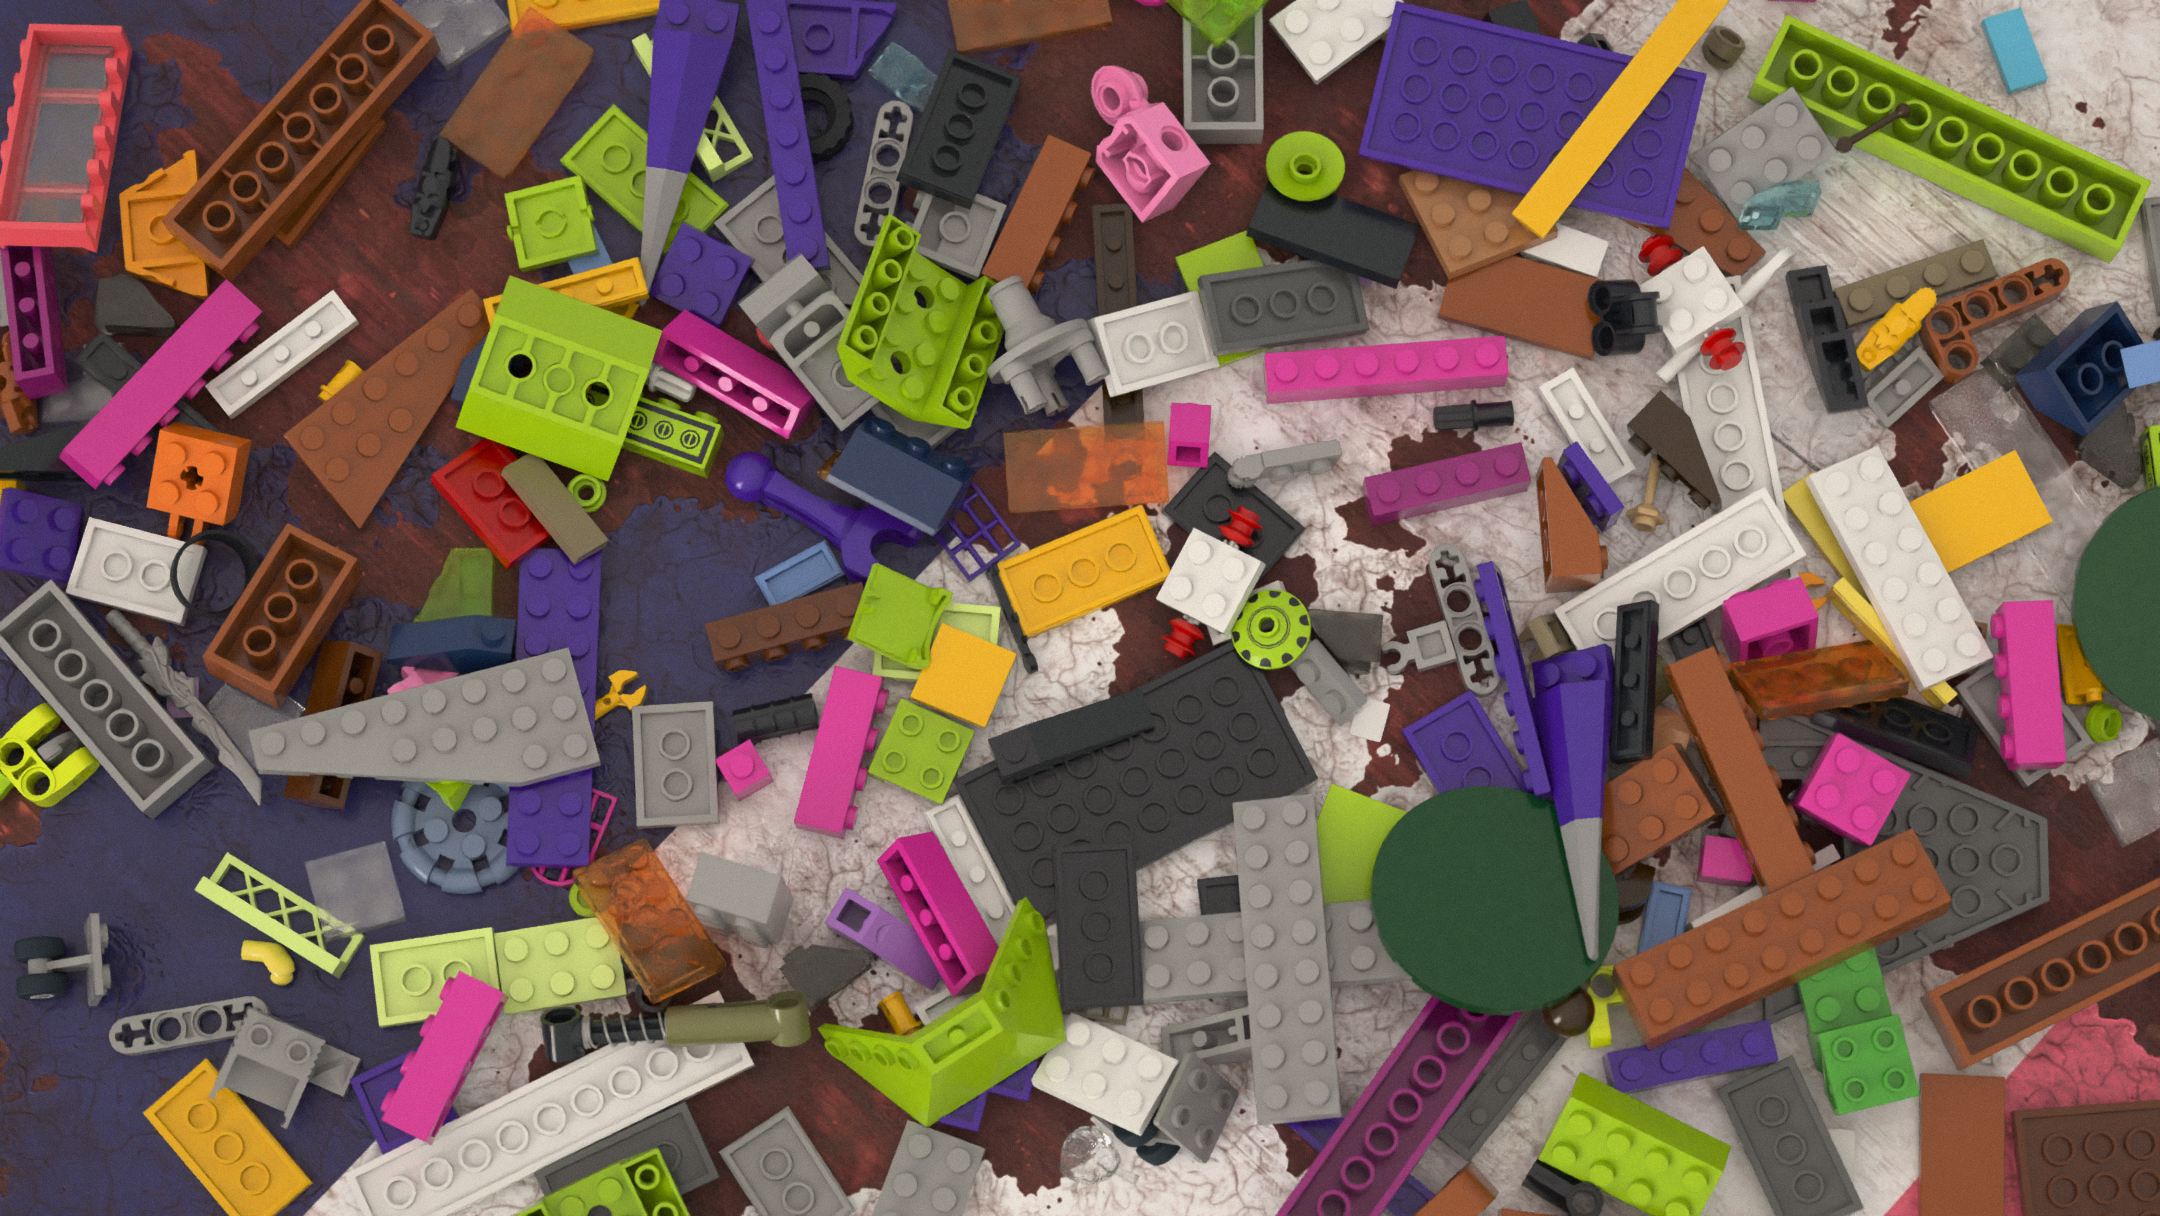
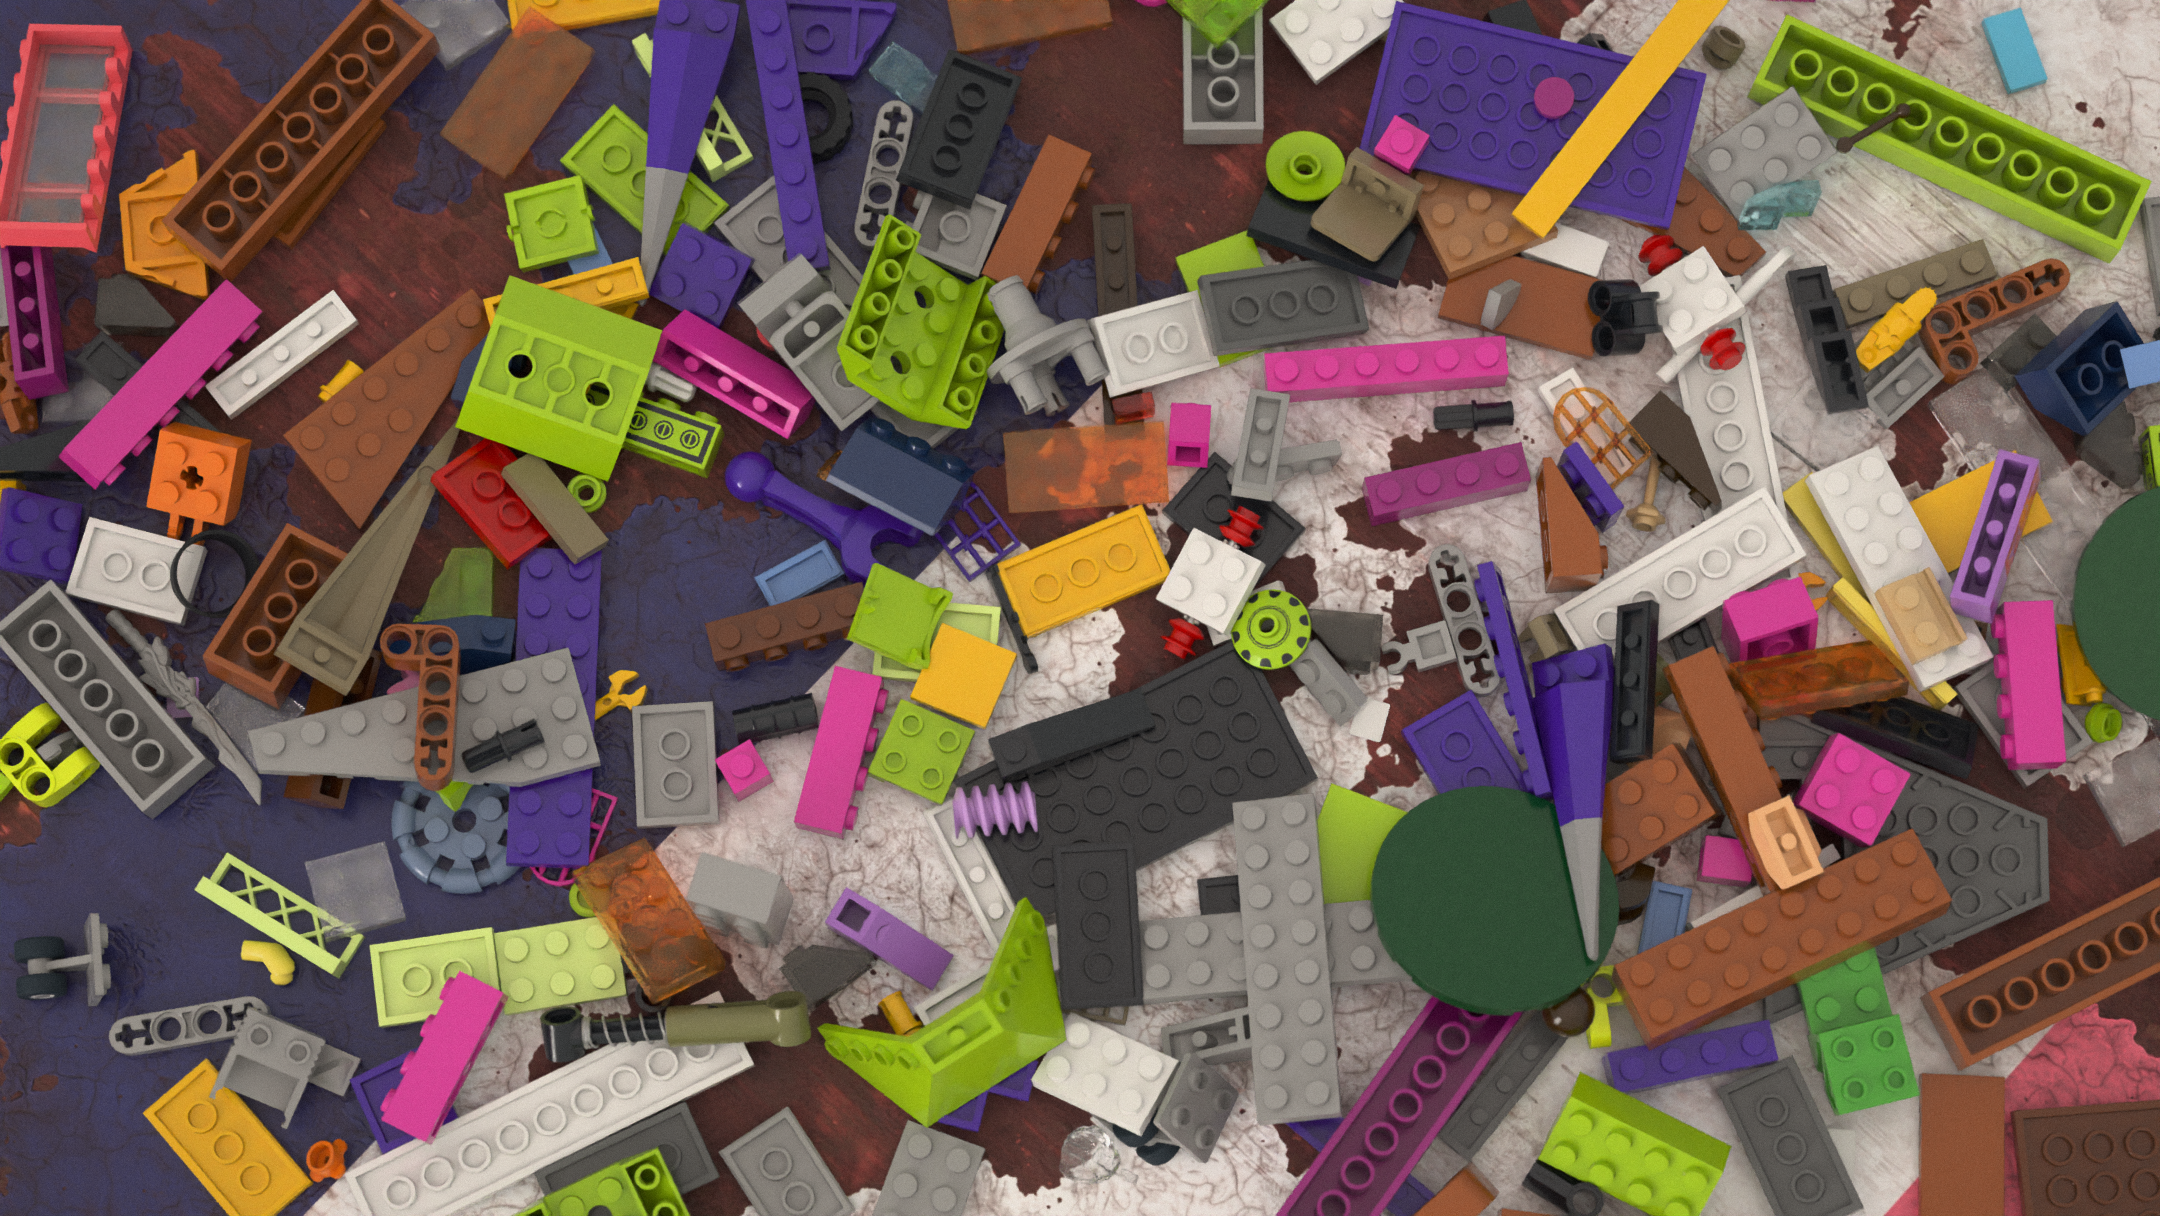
(326, 1160): none -> orange plate
(345, 615): none -> dark tan plate
(430, 707): none -> dark orange beam
(434, 190): black hinge -> none
(503, 746): none -> black axle
(940, 911): dark pink brick -> none
(994, 809): none -> lavender piece
(1133, 407): none -> clear red tile
(1149, 150): bright pink brick -> none
(1260, 445): none -> light grey plate
(1368, 206): none -> dark tan bracket
(1401, 145): none -> dark pink brick
(1499, 303): none -> light grey tile
(1553, 98): none -> magenta tile
(1594, 416): none -> clear orange window
(1785, 842): none -> light nougat slope
(1920, 616): none -> tan plate
(1995, 536): none -> medium lavender brick

